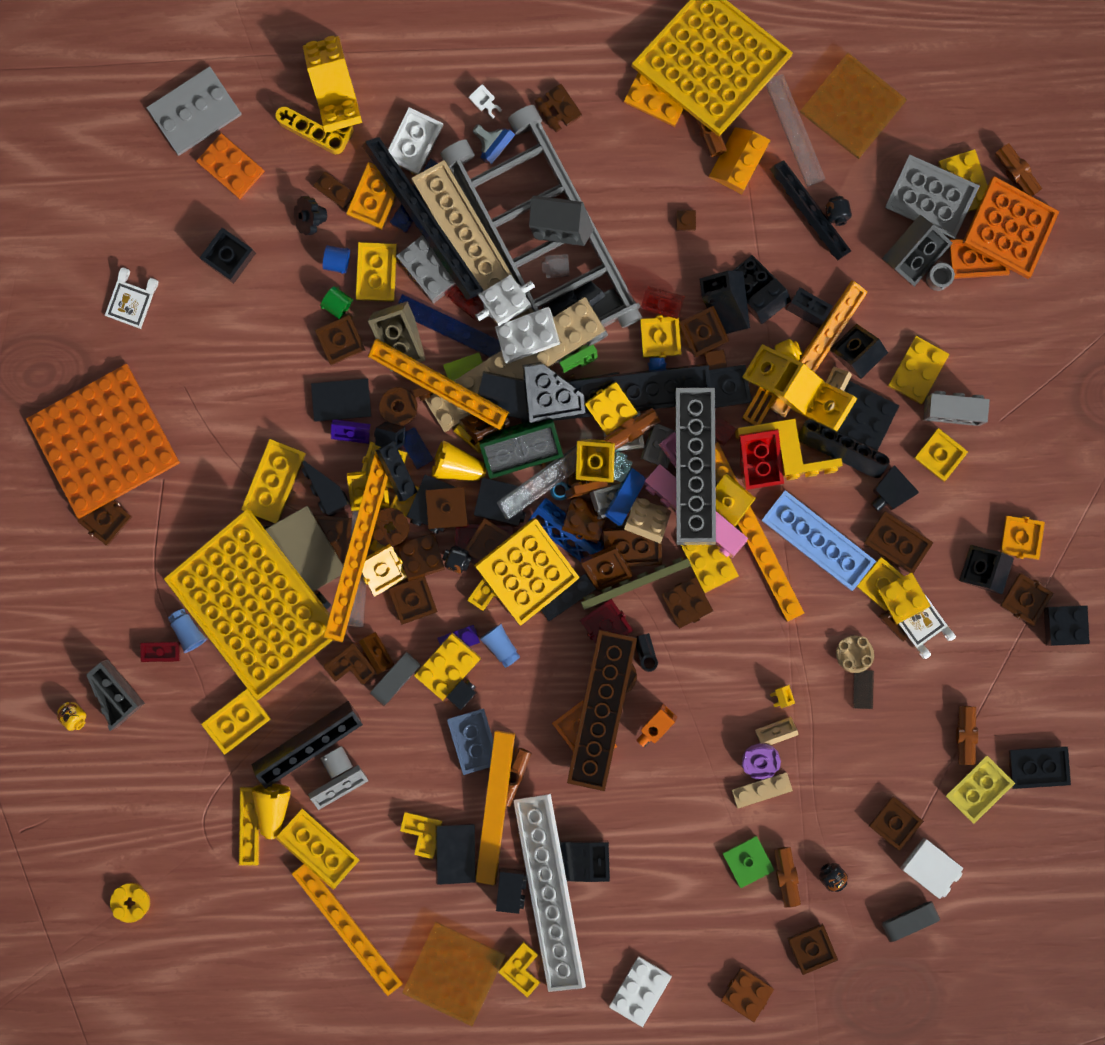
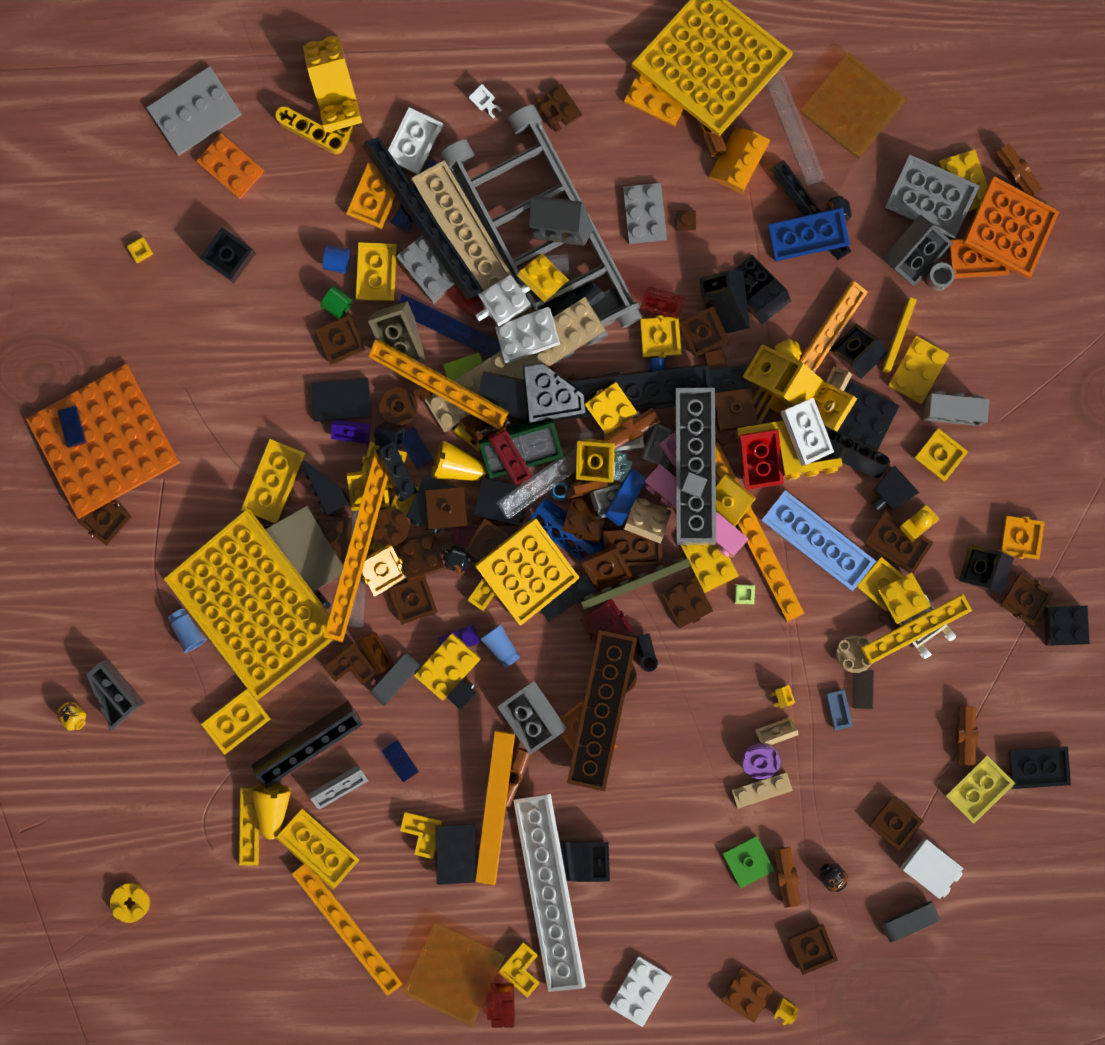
(72, 426): none -> clear blue plate
(130, 302): white flag -> none
(140, 250): none -> yellow tile
(160, 652): dark red plate -> none
(308, 215): black plant -> none
(334, 190): reddish brown plate -> none
(336, 762): light grey piece -> none
(400, 761): none -> clear blue plate
(472, 740): sand blue plate -> none
(492, 142): piece -> none
(502, 1005): none -> clear red brick
(510, 456): none -> dark red tile
(510, 889): black brick -> none
(532, 717): none -> light grey brick
(543, 277): none -> yellow plate
(585, 356): bright green plate -> none
(644, 213): none -> light grey plate
(662, 720): orange torso -> none
(694, 485): none -> light grey tile
(735, 409): none -> reddish brown plate
(744, 594): none -> yellowish green tile
(786, 1011): none -> yellow tile
(807, 431): none -> white plate
(809, 234): none -> blue tile
(809, 307): black hinge -> none
(839, 709): none -> sand blue tile
(898, 335): none -> yellow tile
(916, 629): none -> yellow tile
(919, 523): none -> yellow tile

